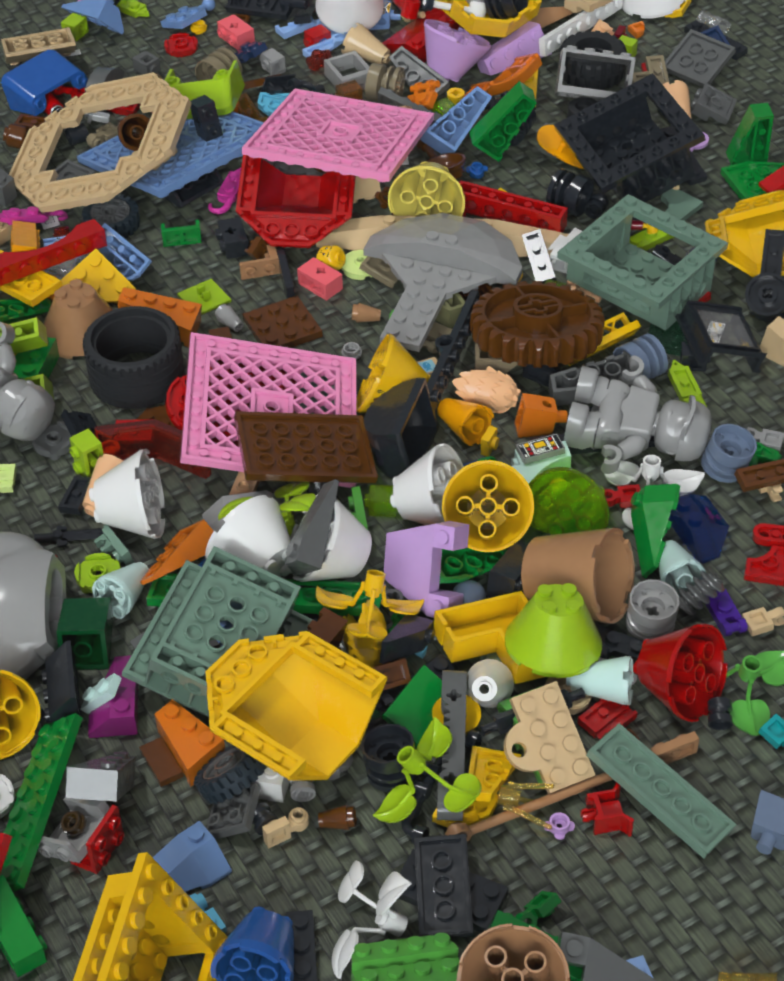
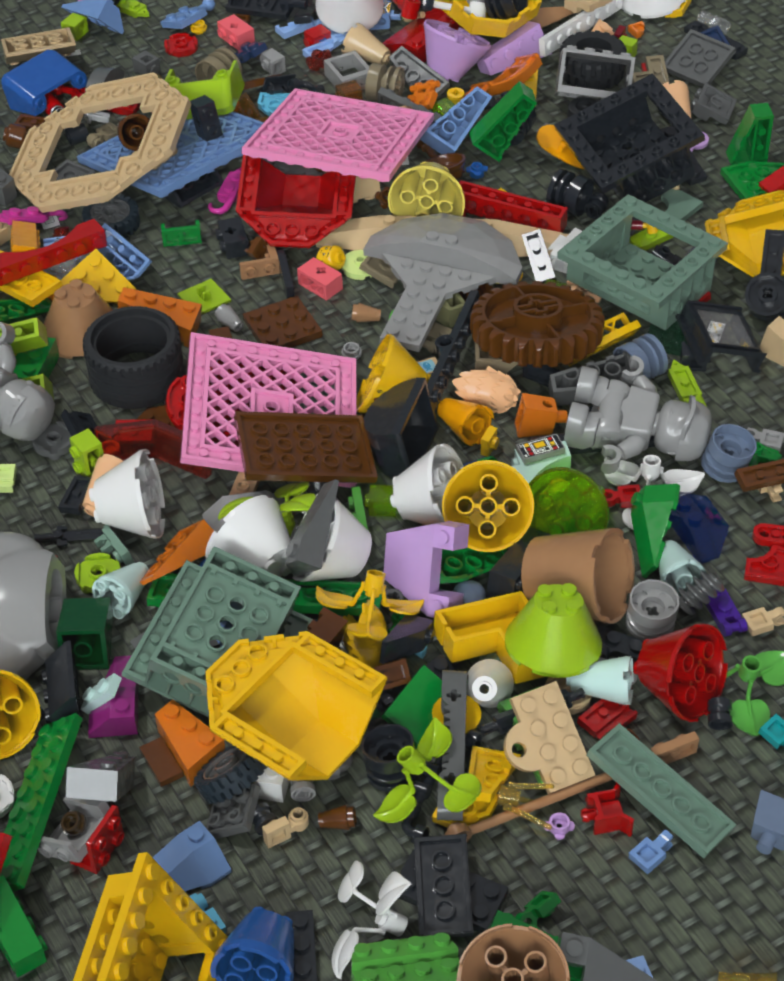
(650, 853): none -> medium blue plate

